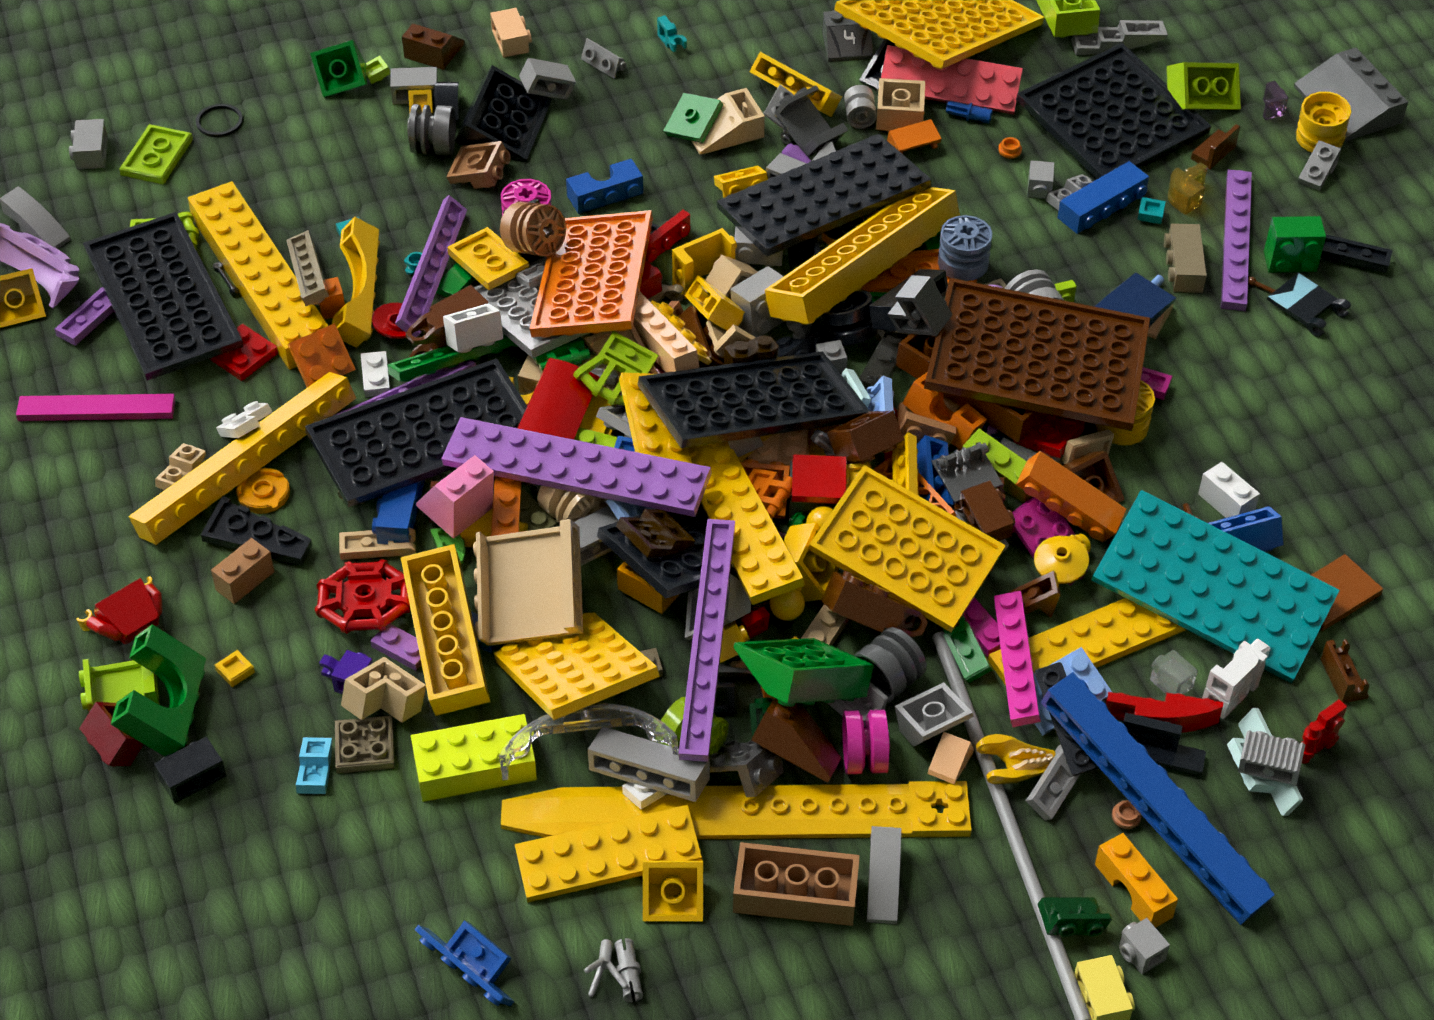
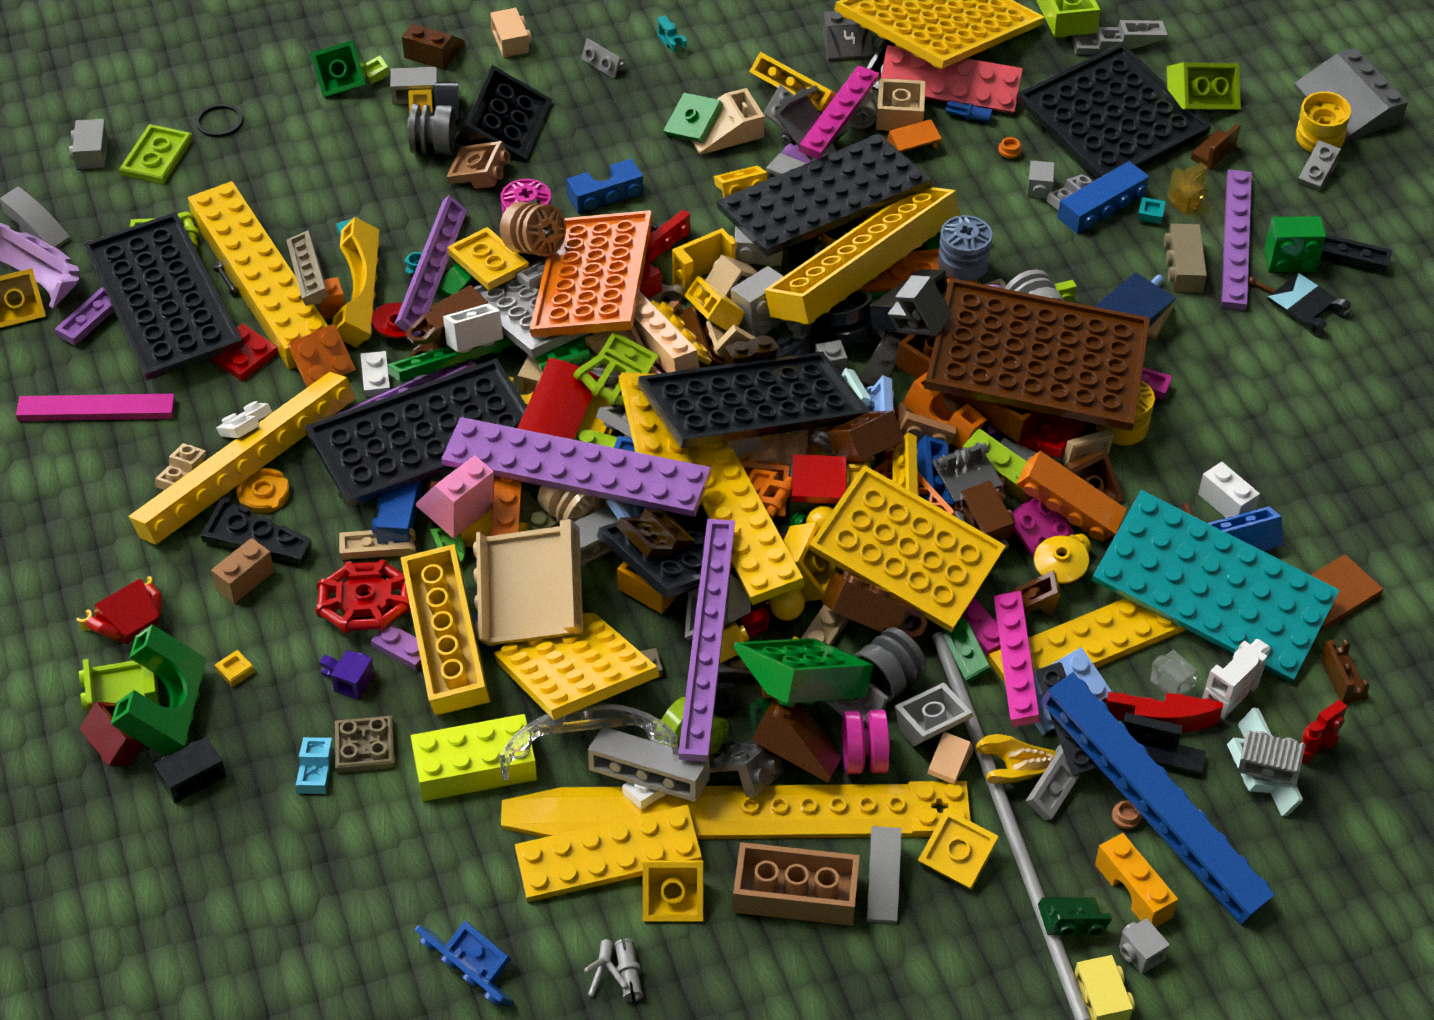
(383, 687): tan brick -> none
(547, 78): light grey brick -> none
(838, 112): none -> dark pink plate
(958, 849): none -> yellow plate
(1275, 101): clear purple bracket -> none

